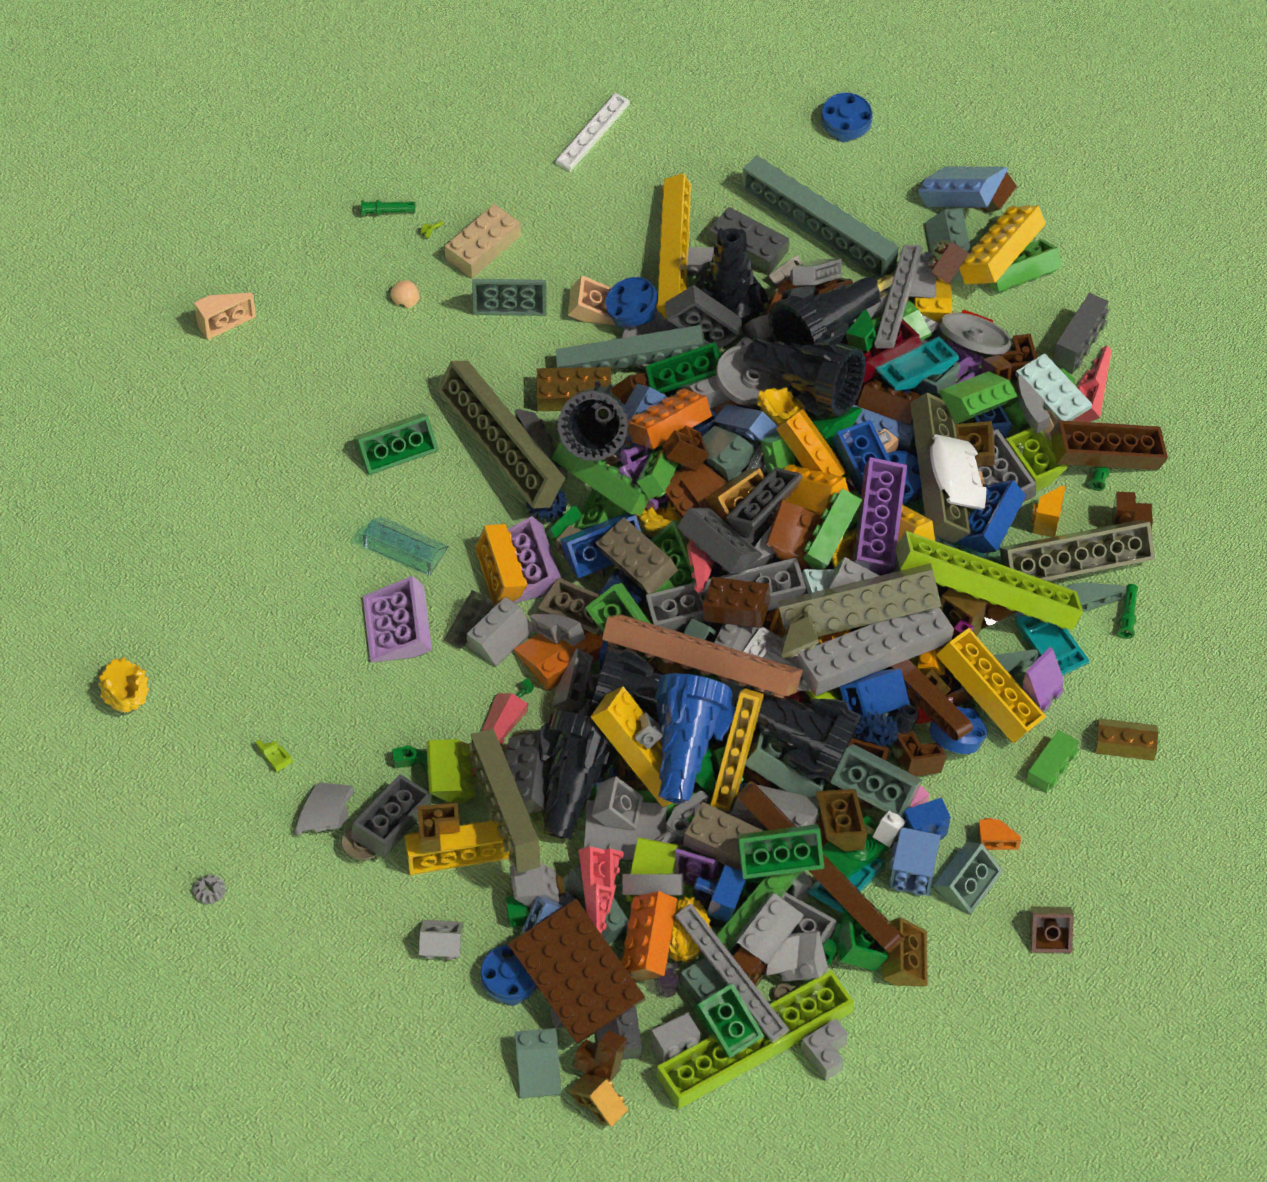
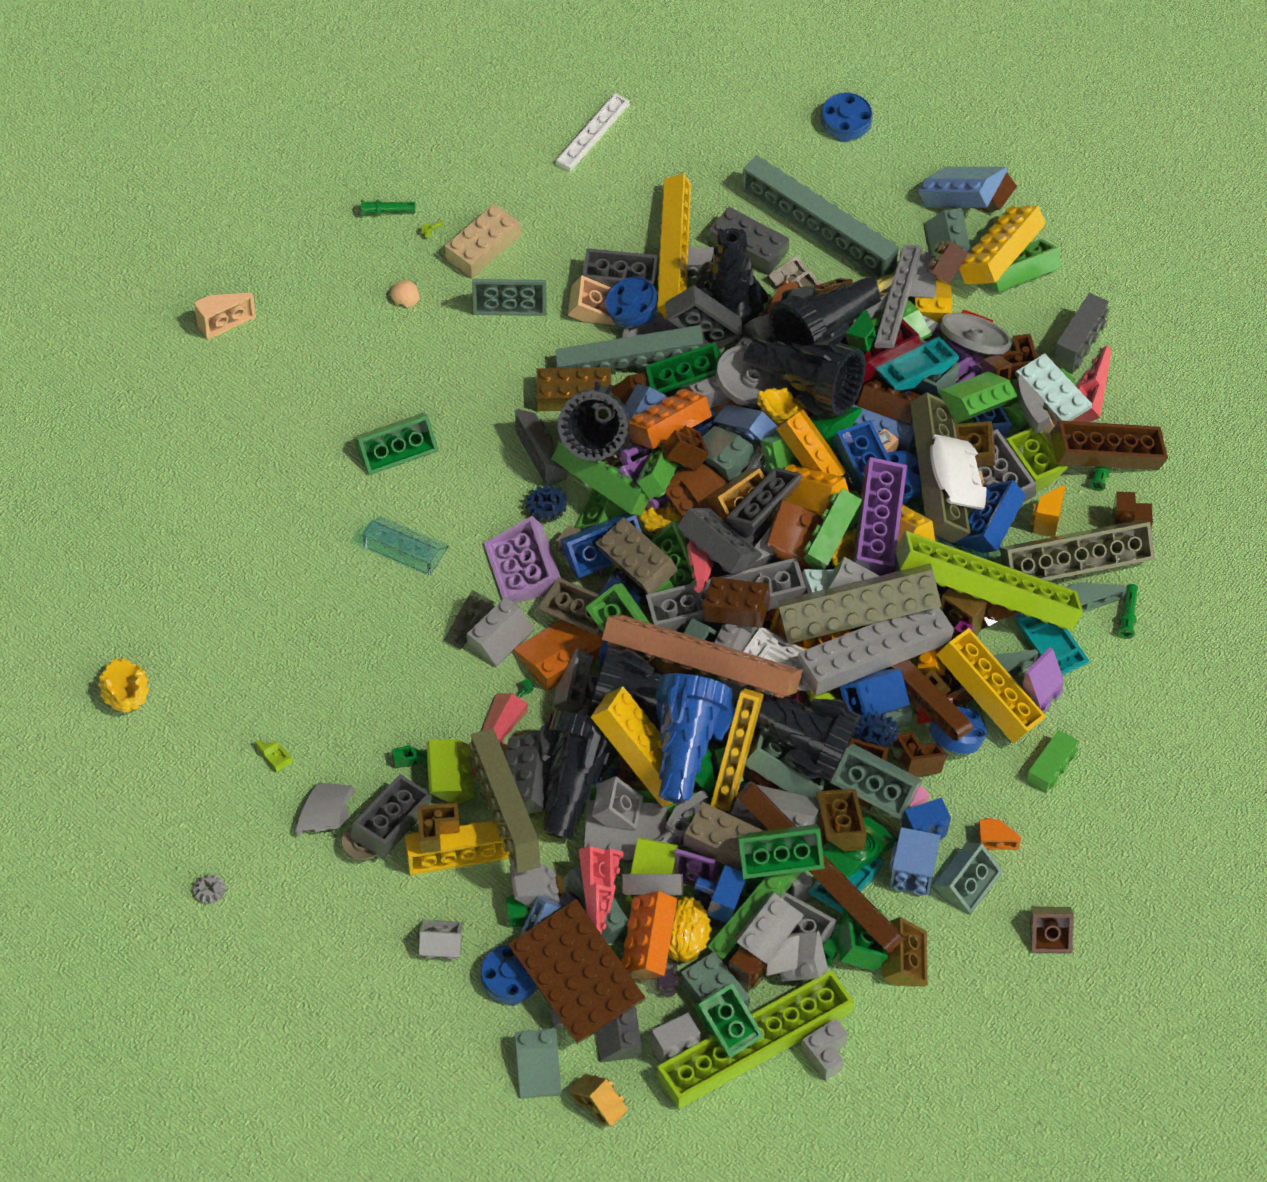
(397, 621): lavender slope -> none
(500, 434): olive brick -> none
(500, 563): light orange slope -> none
(558, 628): light grey slope -> none
(567, 519): green slope -> none
(601, 1058): reddish brown brick -> none
(613, 266): none -> dark grey brick
(649, 732): light grey bracket -> none
(731, 972): light grey tile -> none
(782, 990): dark tan tile -> none
(798, 635): olive slope -> none
(816, 272): light grey brick -> none
(889, 828): white brick -> none
(906, 718): black brick -> none
(1126, 739): pearl gold slope -> none

